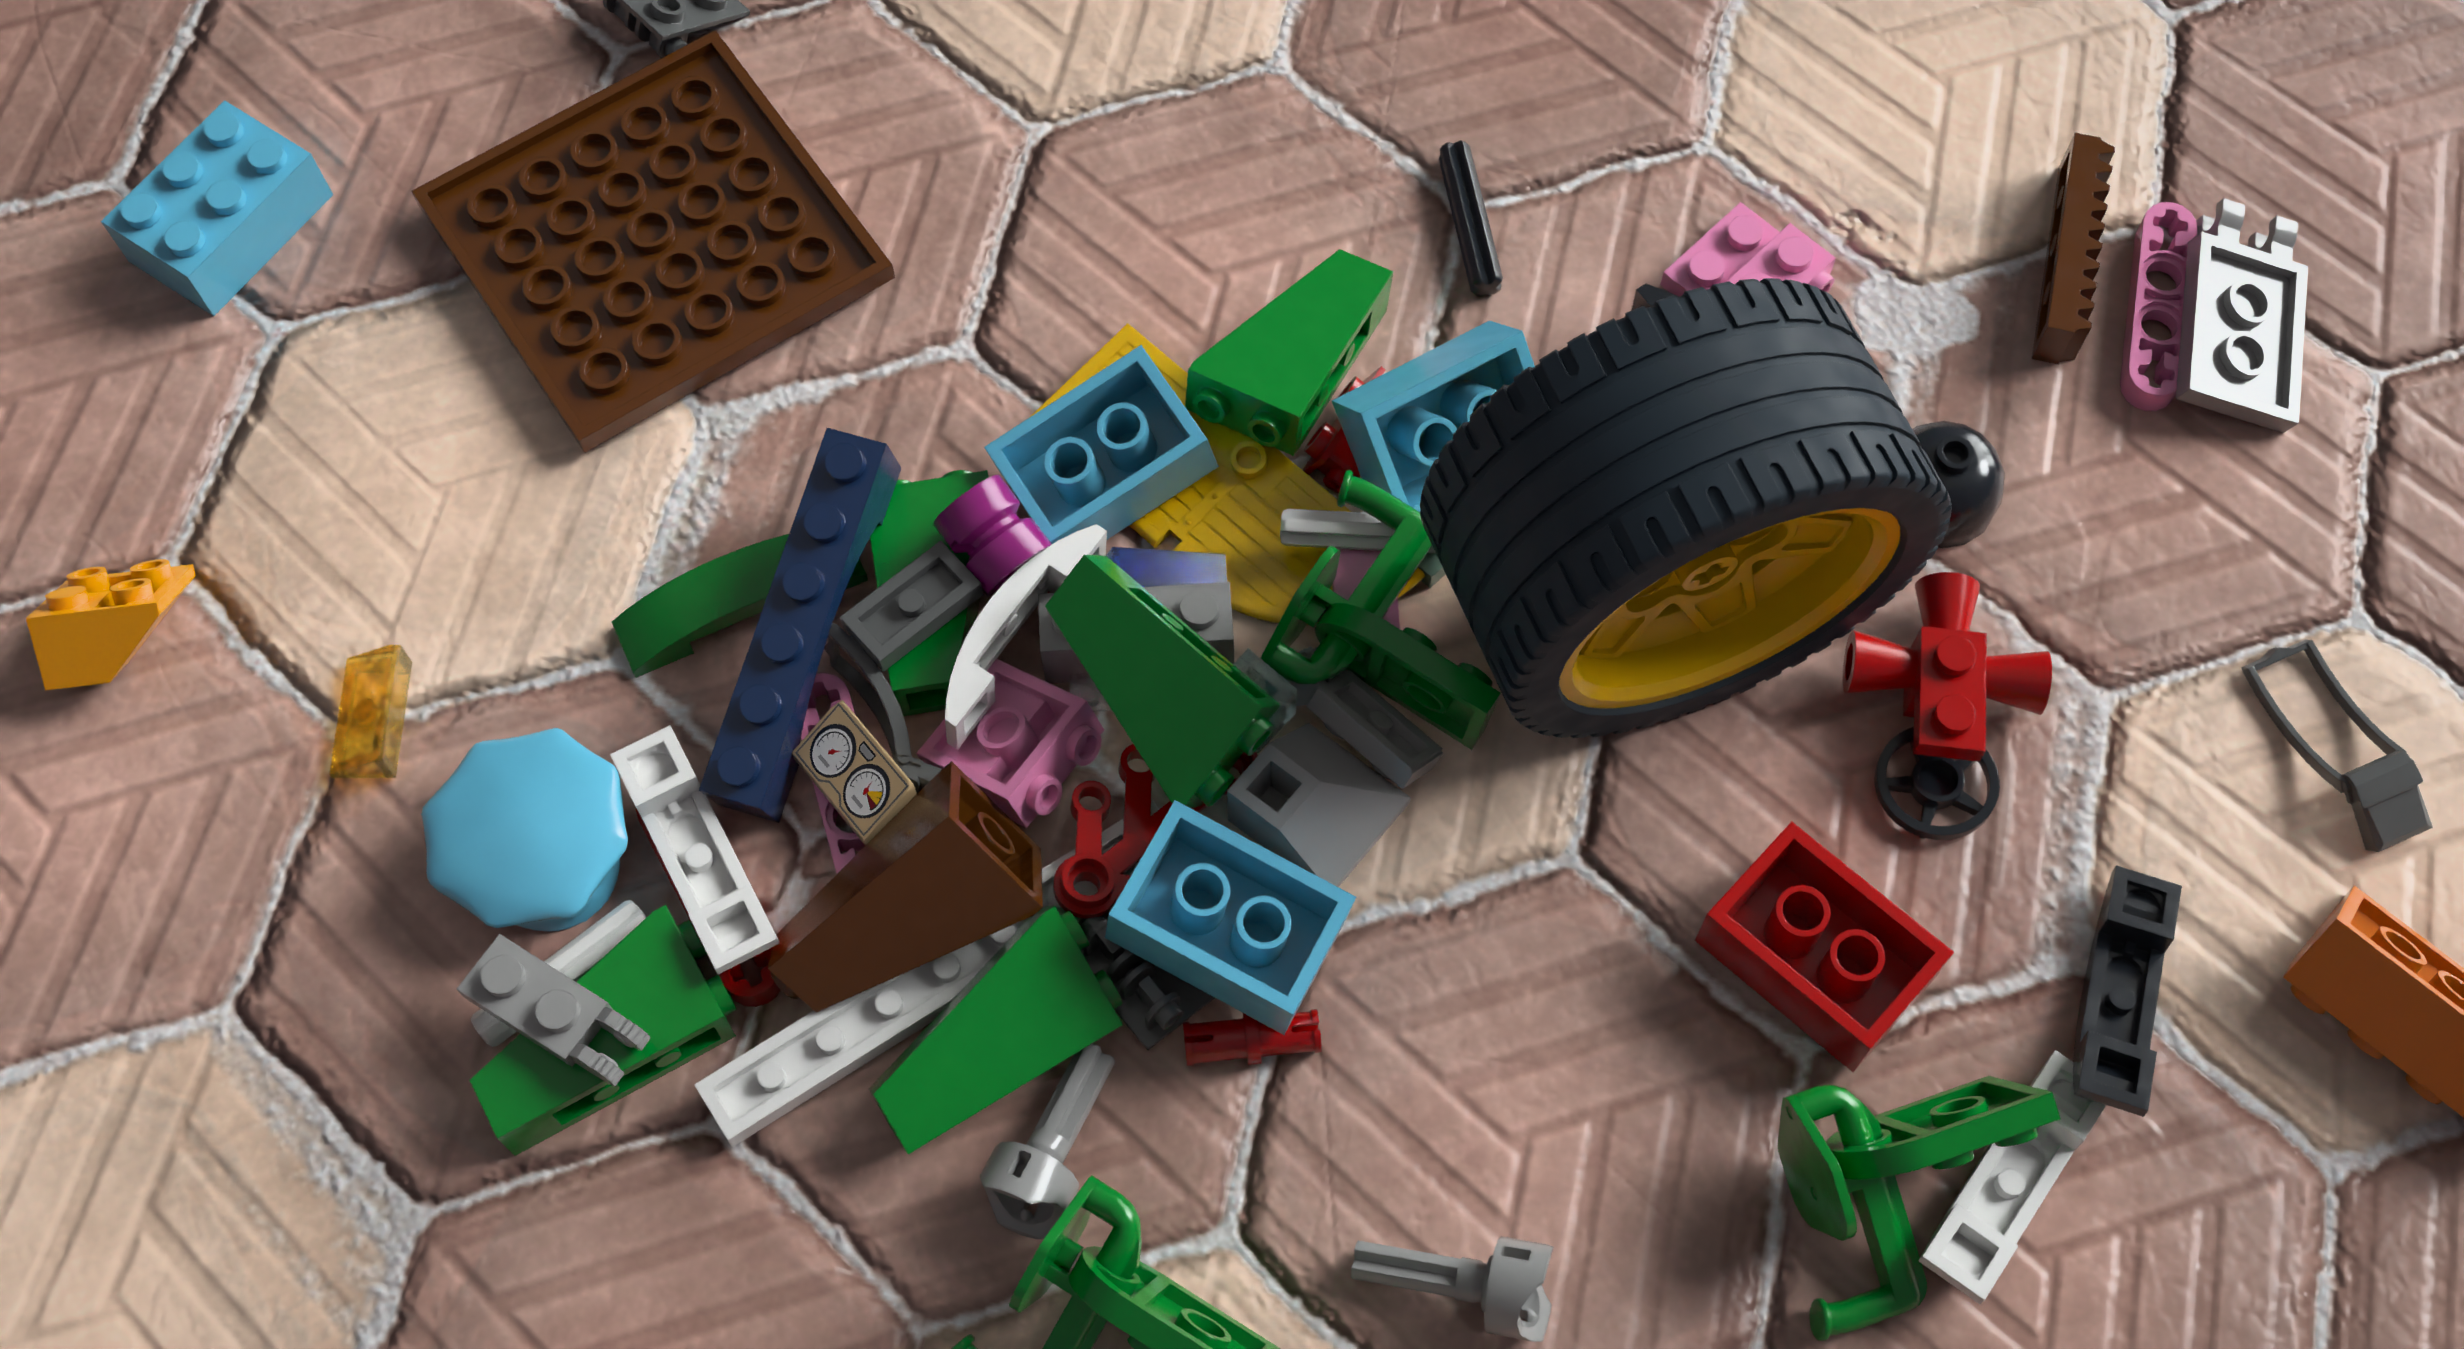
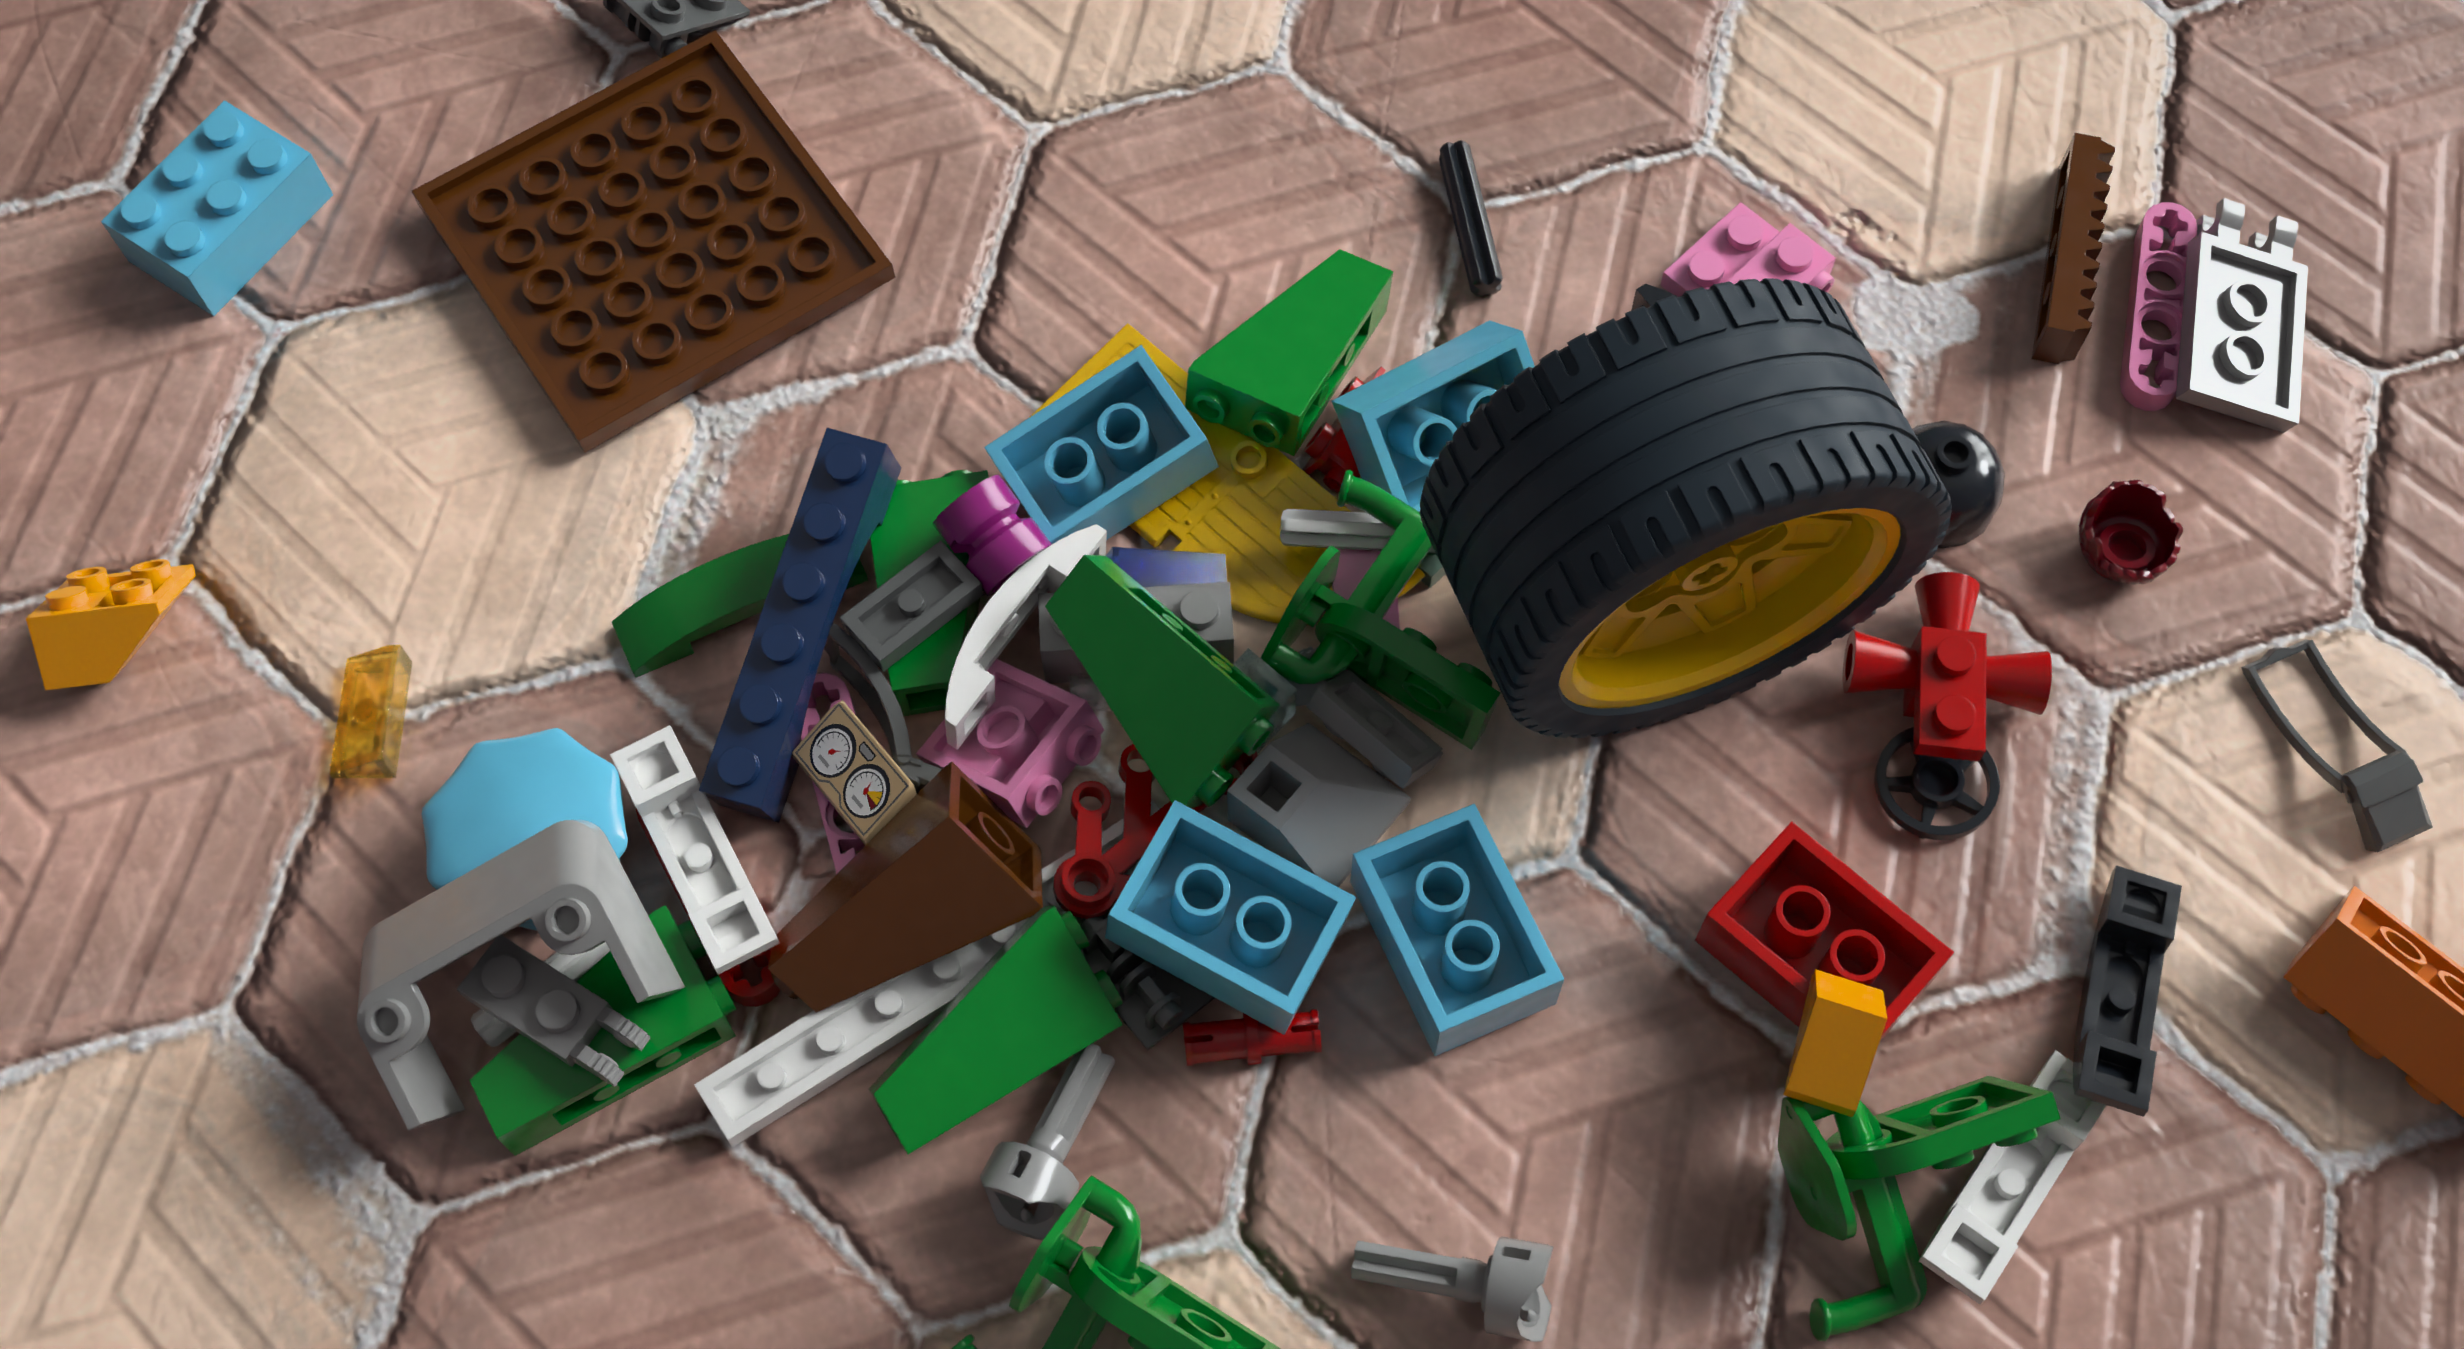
(557, 878): none -> light grey windscreen
(1455, 929): none -> medium azure brick
(1836, 1043): none -> light orange slope
(2129, 533): none -> dark red hair

